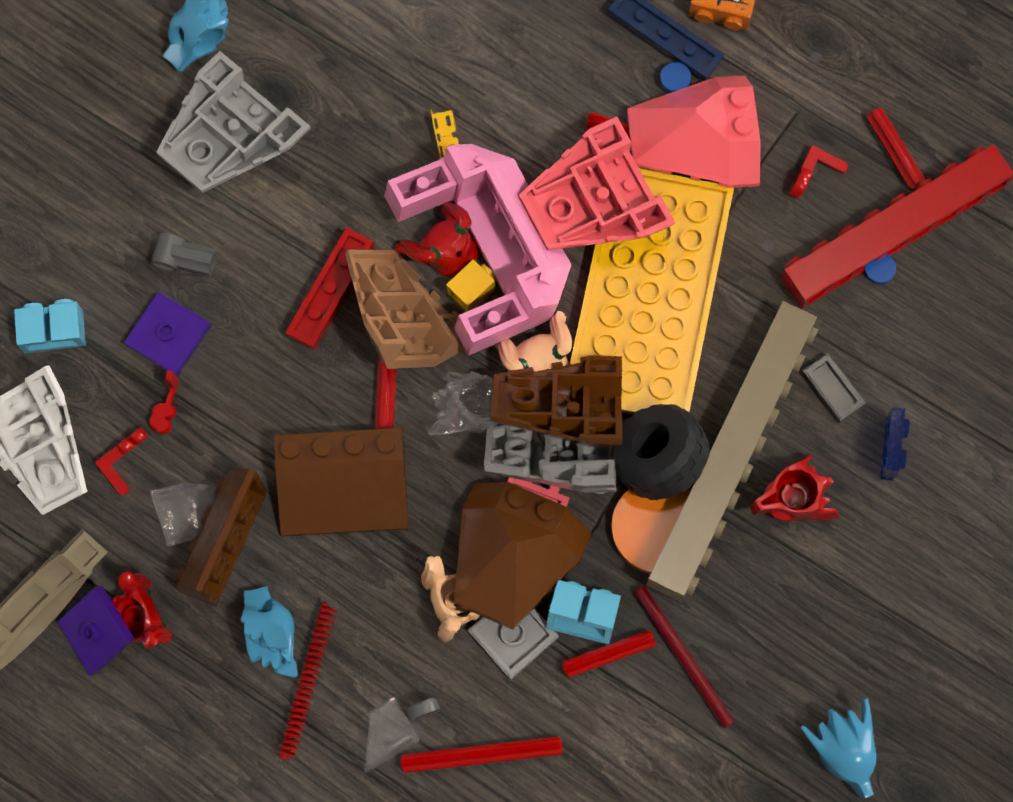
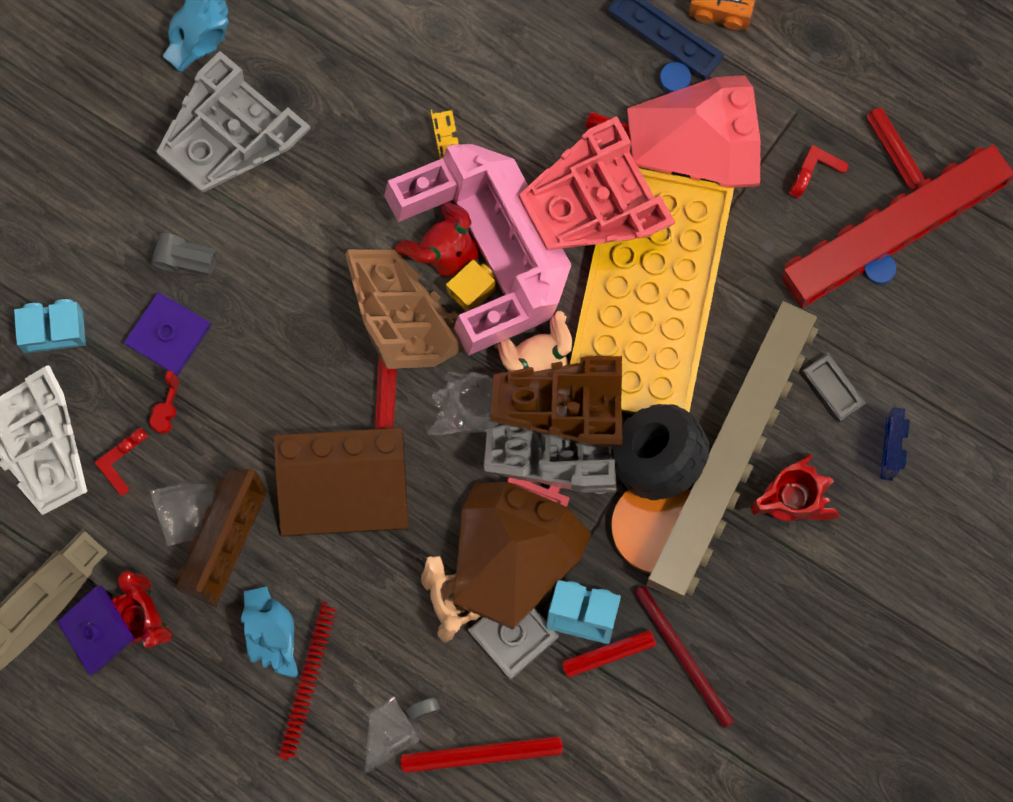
(327, 292): red gear -> none
(847, 748): dark azure piece -> none

